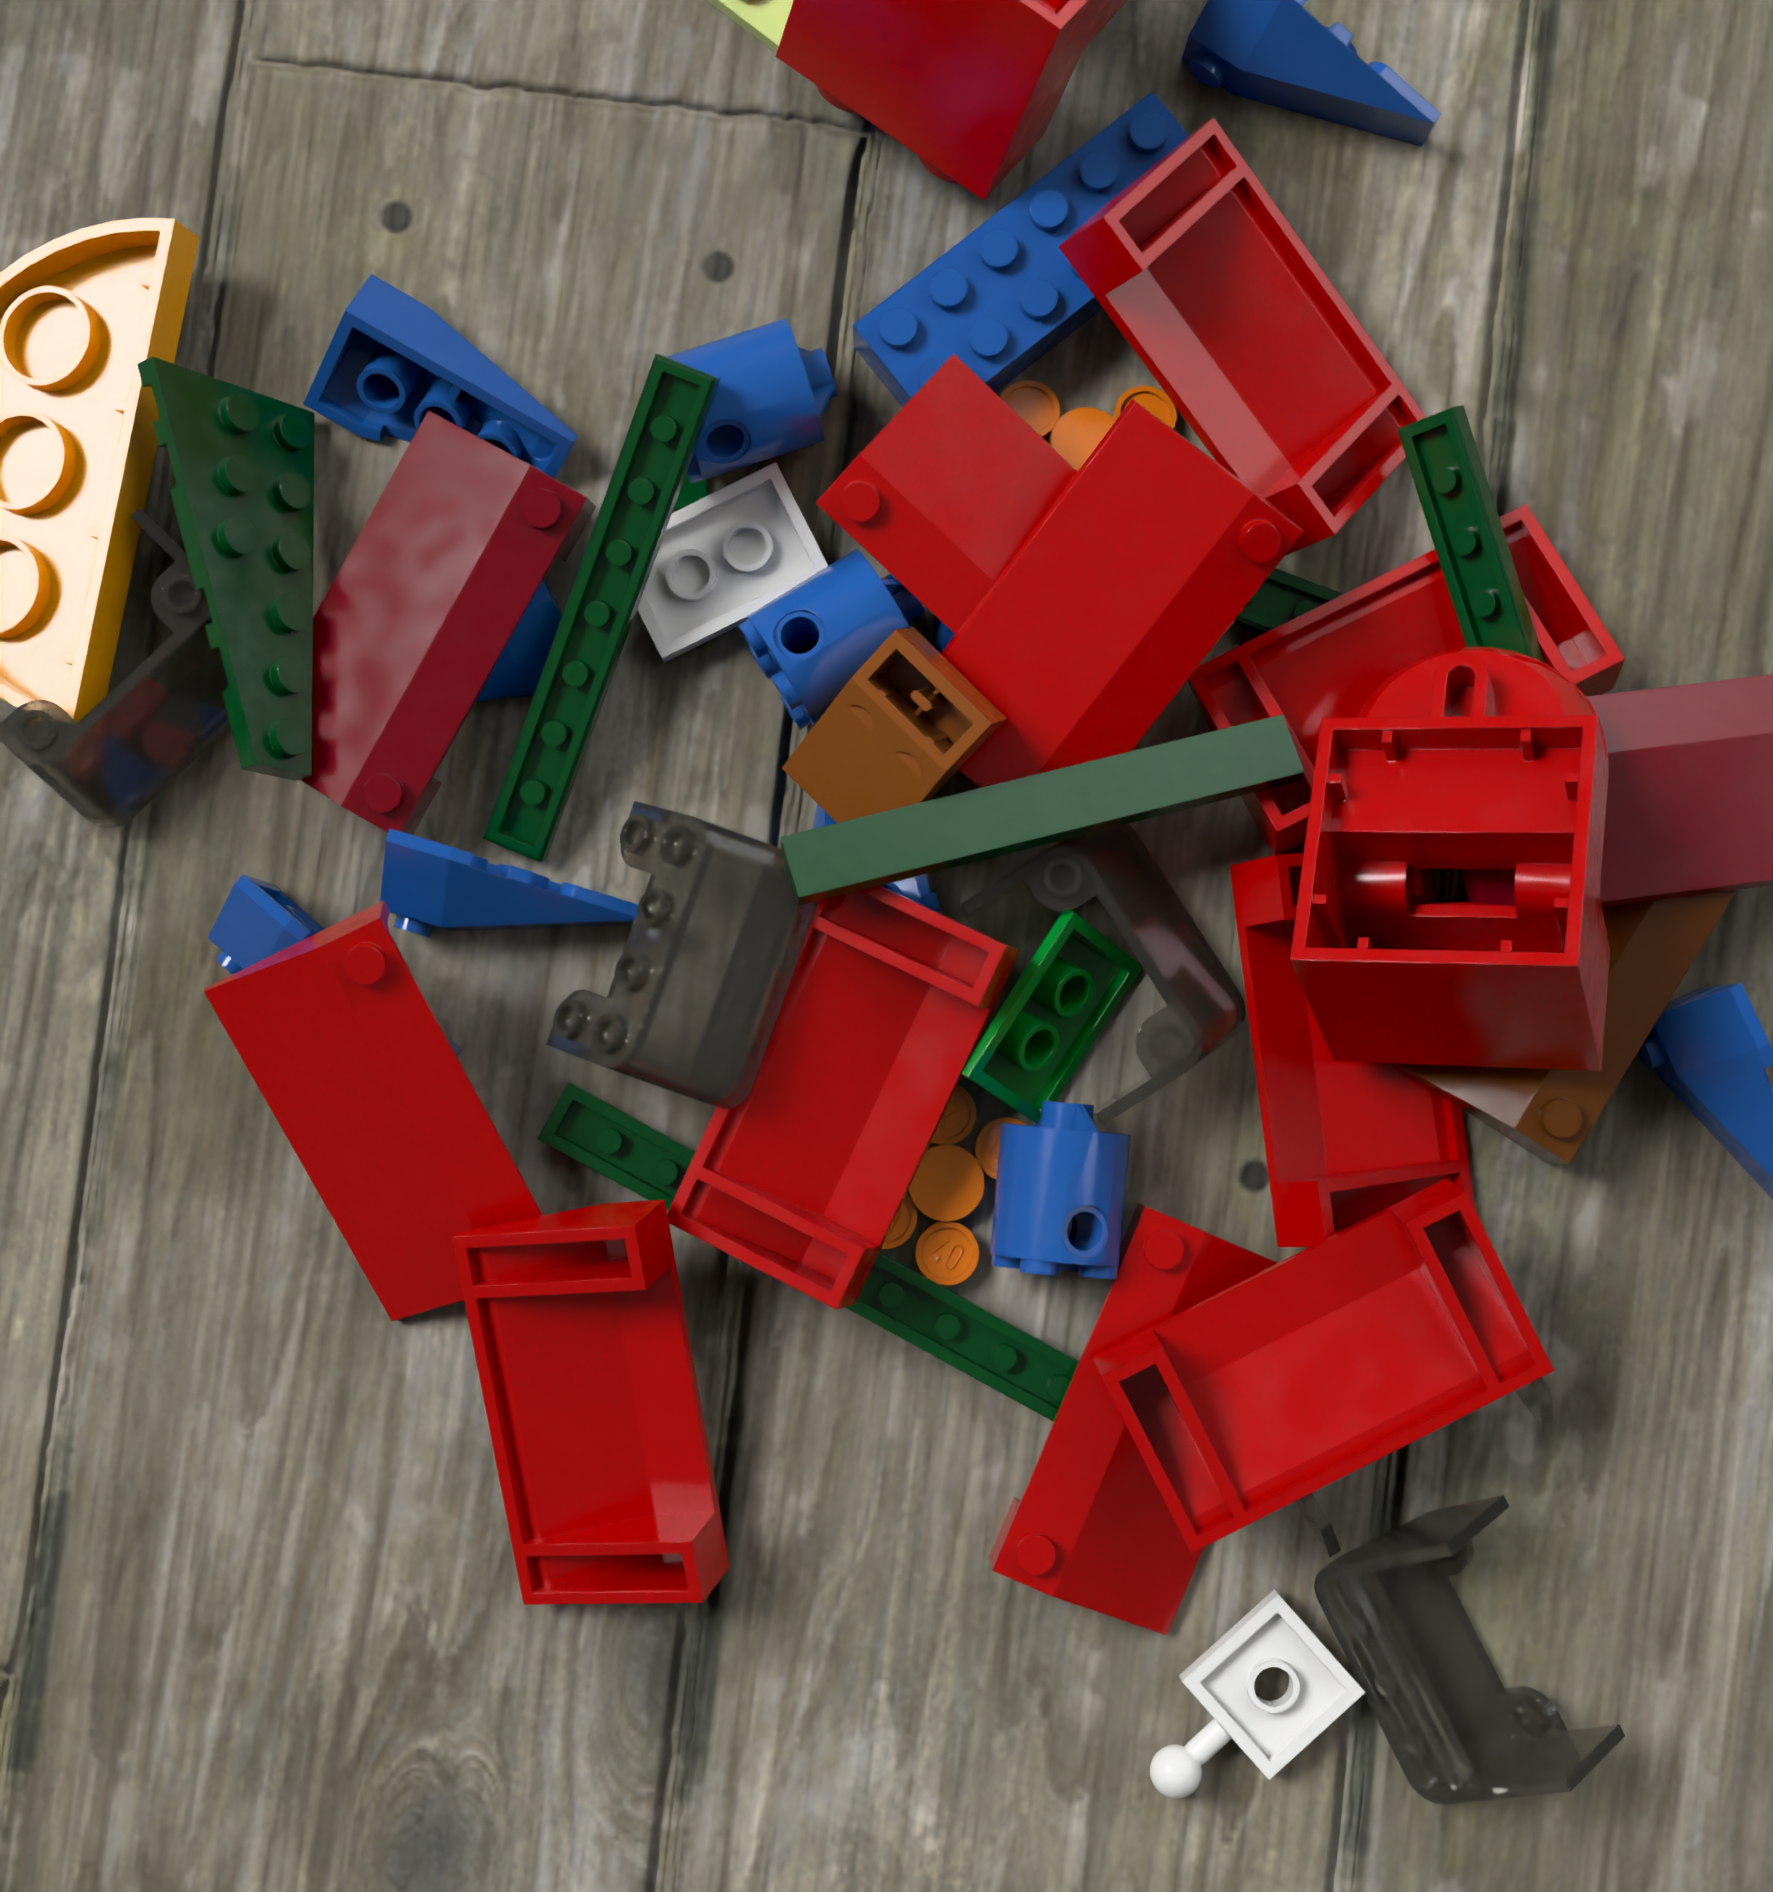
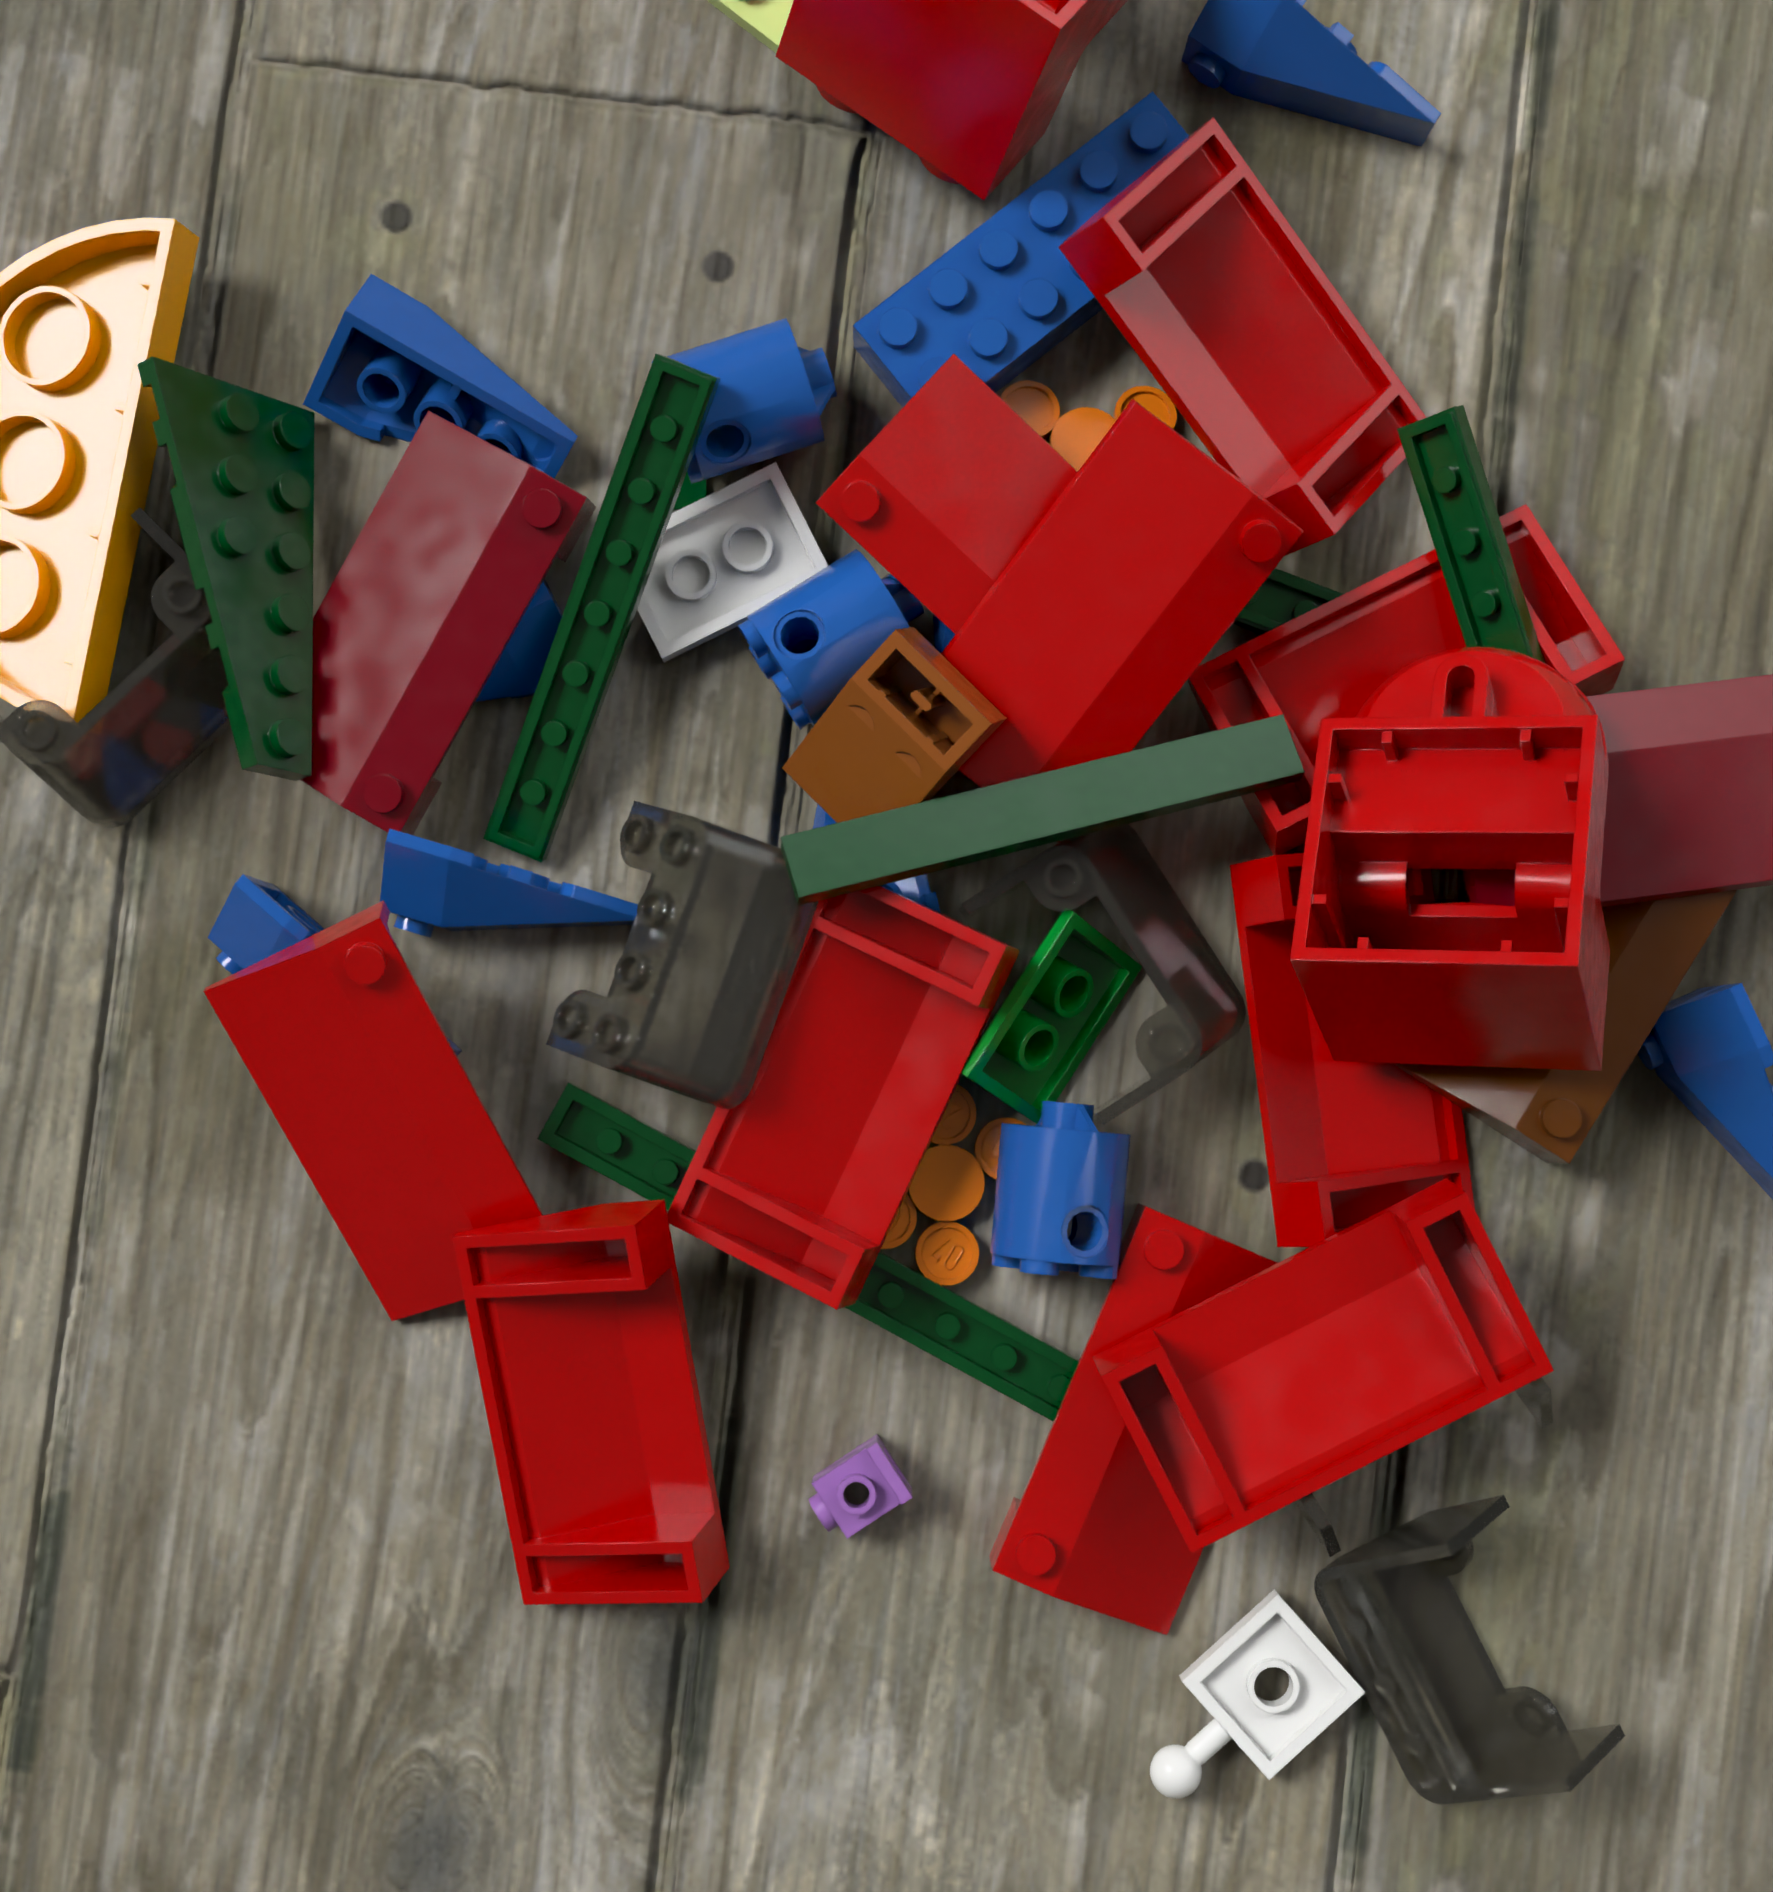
(868, 1465): none -> medium lavender brick

